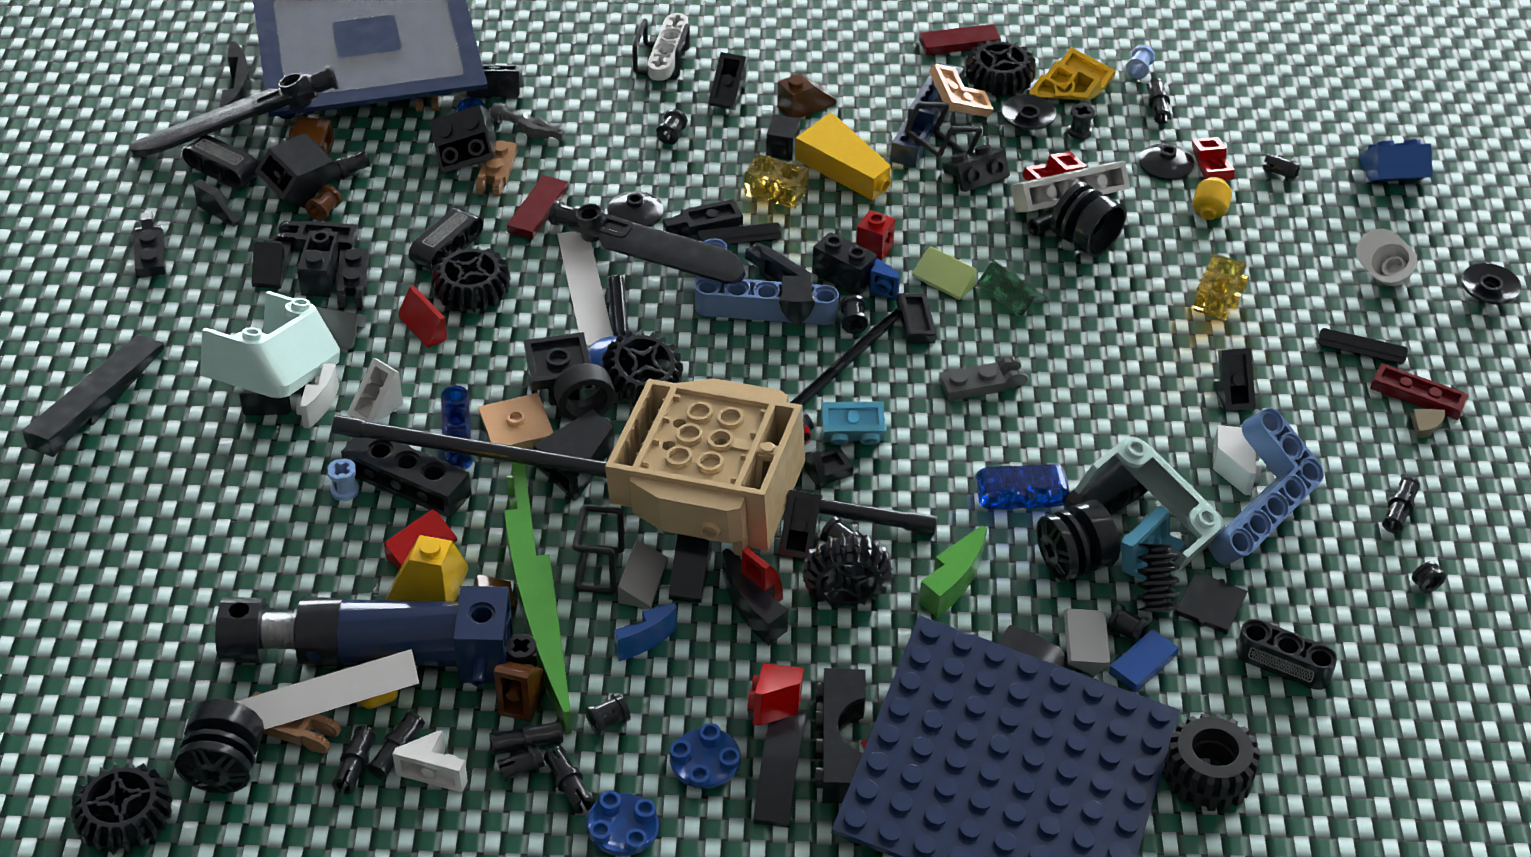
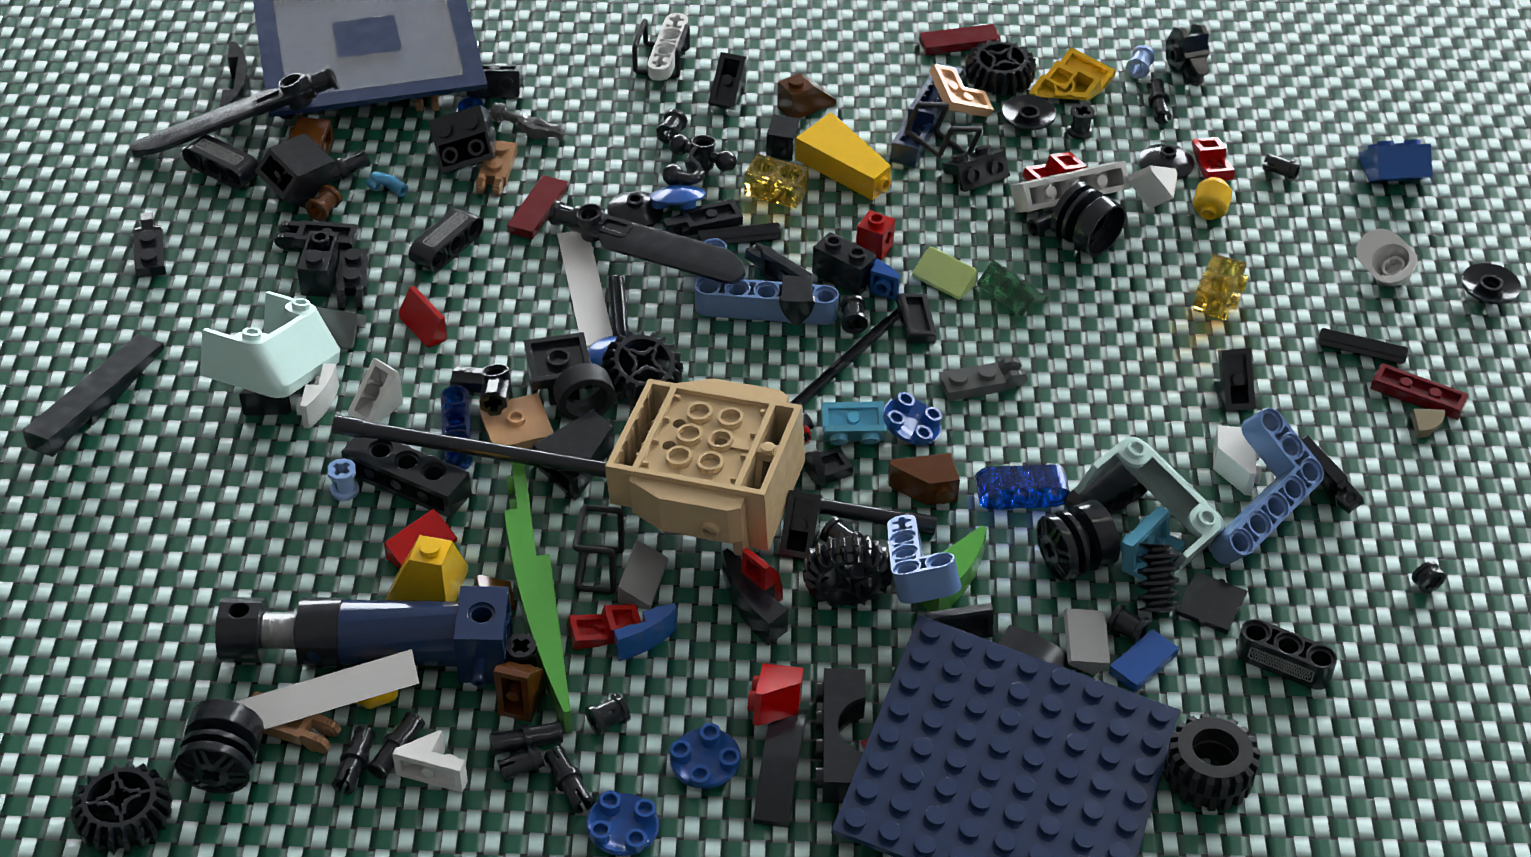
(213, 201): black tile -> none
(270, 263): black slope -> none
(390, 181): none -> dark azure arm
(470, 279): black gear -> none
(489, 383): none -> black piece
(598, 629): none -> red slope
(677, 194): none -> blue dish
(690, 568): black slope -> none
(700, 159): none -> black piece
(912, 420): none -> blue dish
(916, 575): none -> medium blue beam
(926, 478): none -> reddish brown slope
(971, 619): none -> black tile
(1154, 184): none -> white slope
(1189, 52): none -> black hinge
(1335, 479): none -> black hinge
(1401, 505): black pin -> none

